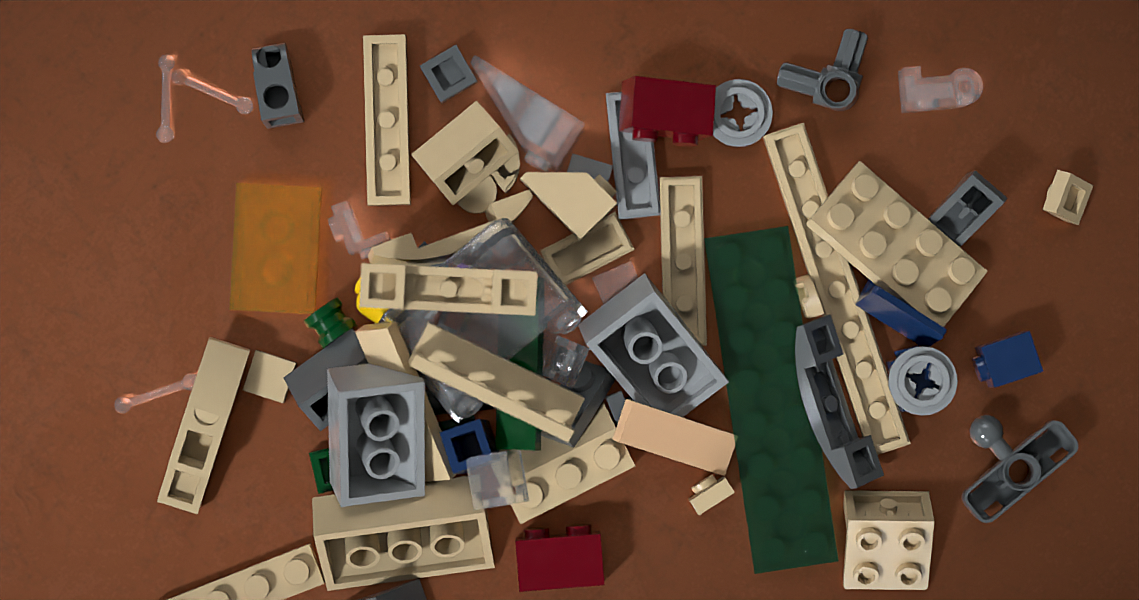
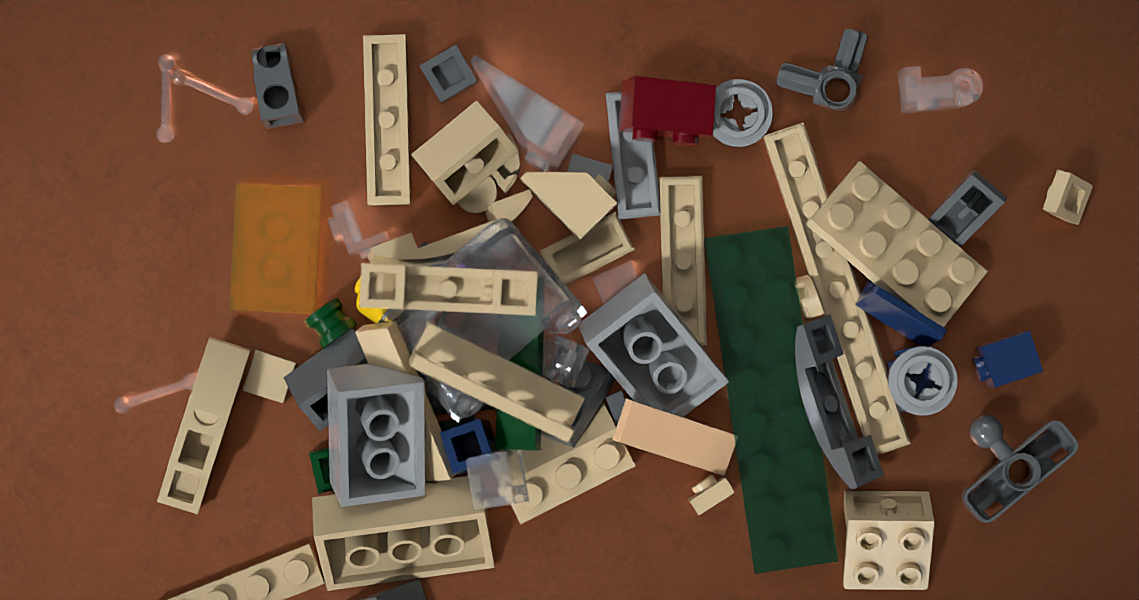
(559, 559): dark red piece -> none

